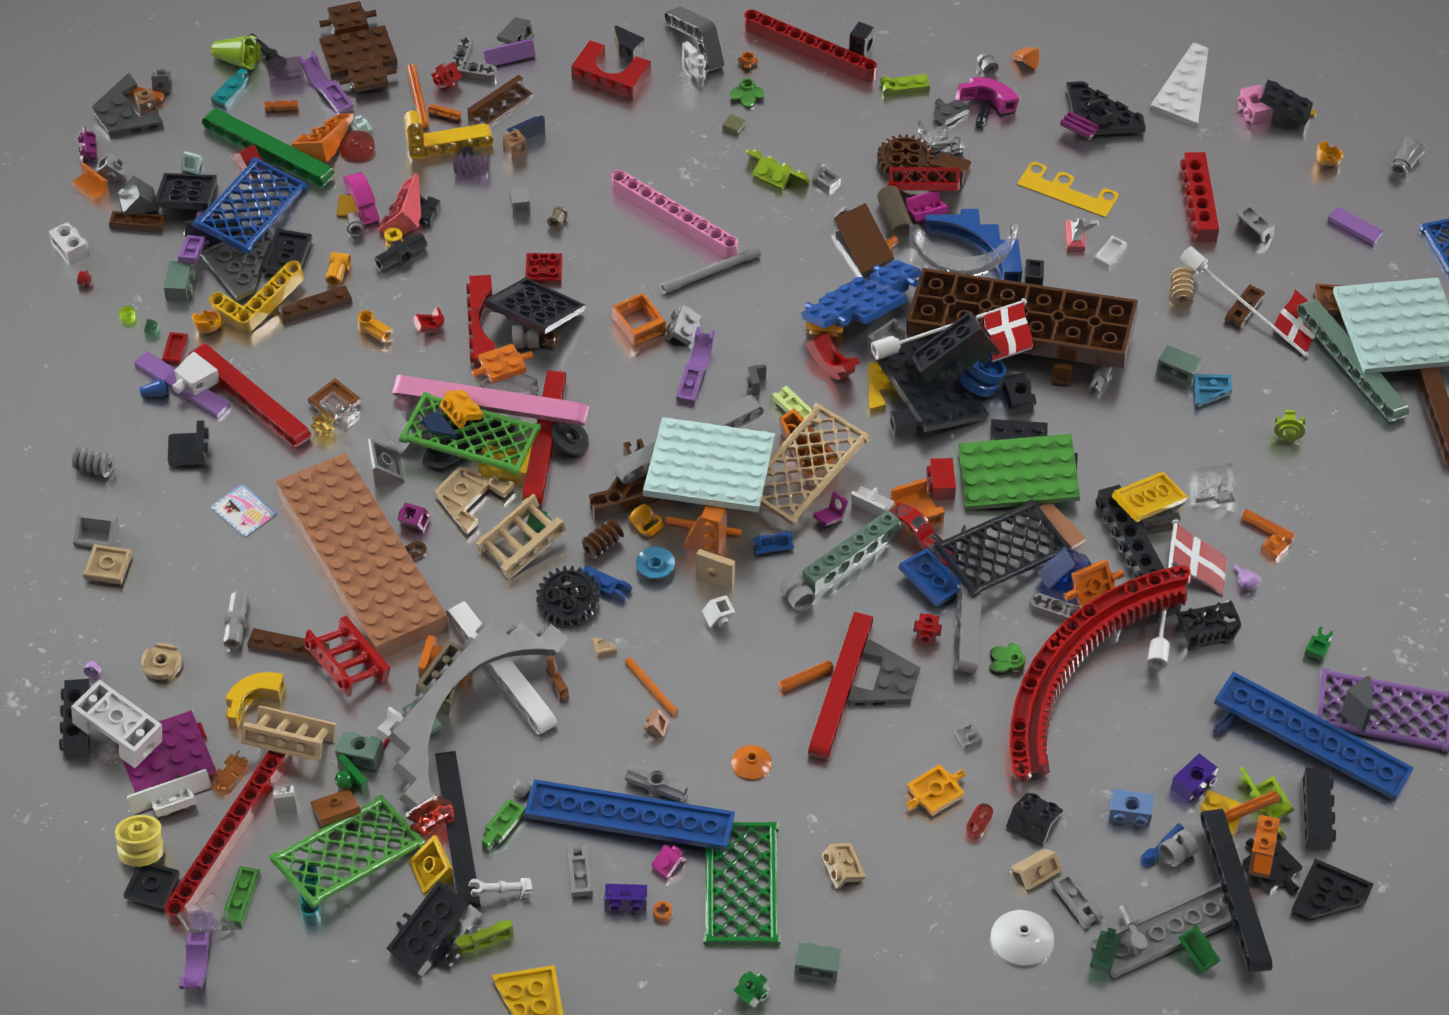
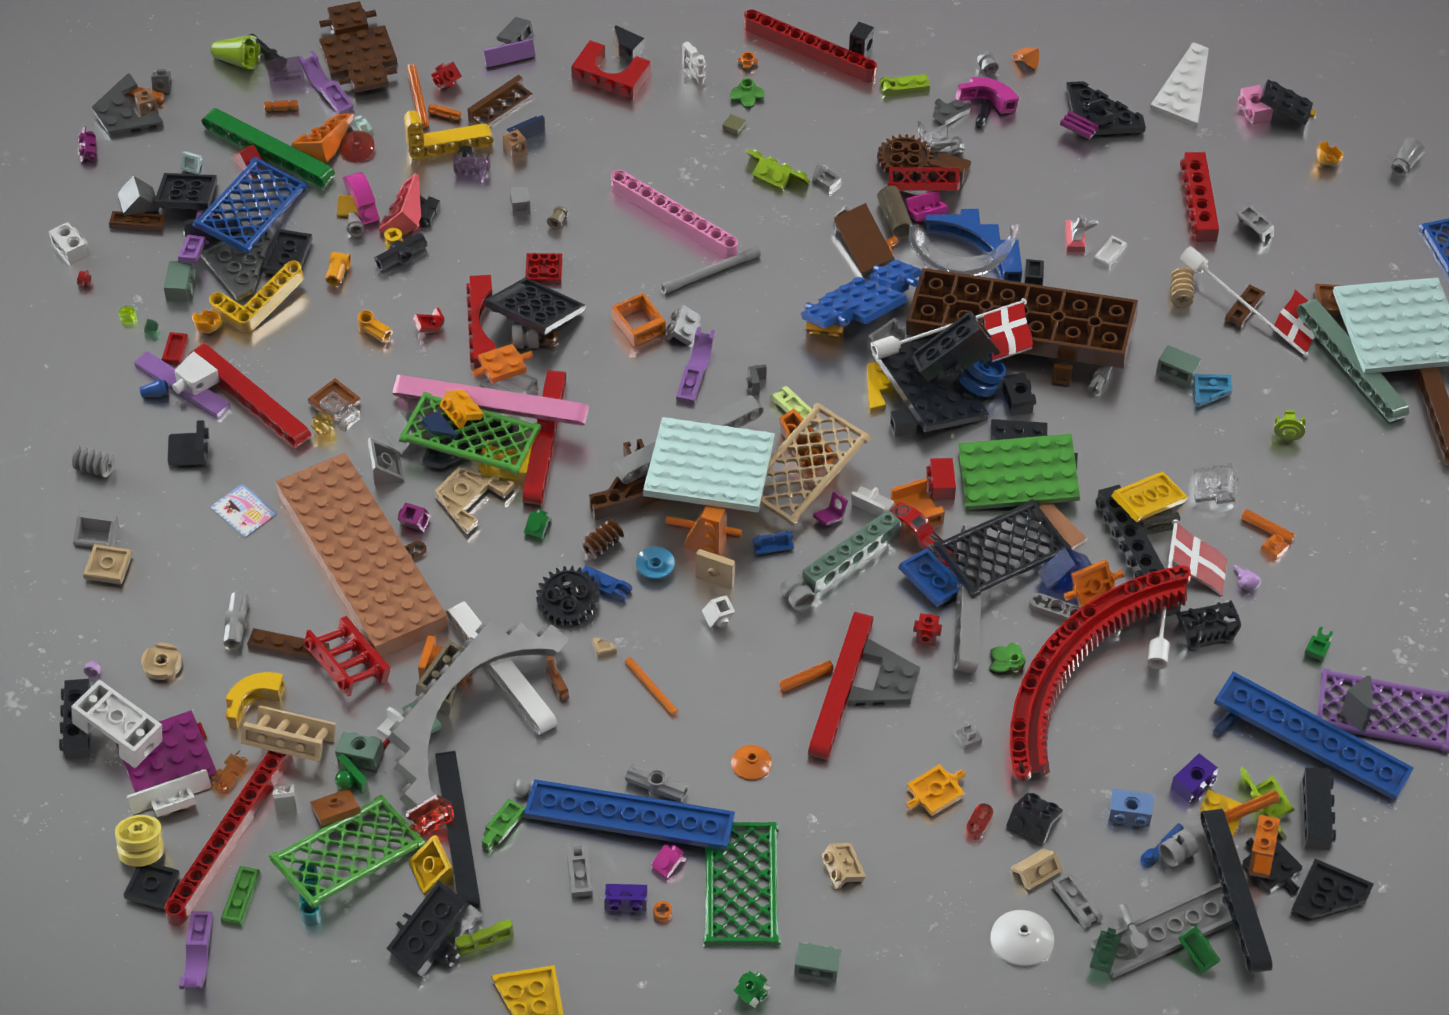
(91, 184): orange panel -> none
(111, 168): light grey brick -> none
(206, 916): clear slope -> none
(230, 89): teal hinge -> none
(314, 304): reddish brown plate -> none
(465, 65): light grey beam -> none
(523, 886): white piece -> none
(527, 552): tan fence -> none
(572, 447): black wheel -> none
(642, 516): light orange piece -> none
(656, 724): nougat tile -> none
(700, 29): dark grey beam -> none
(830, 359): red arch -> none
(1062, 191): yellow piece -> none
(1355, 225): medium lavender tile -> none

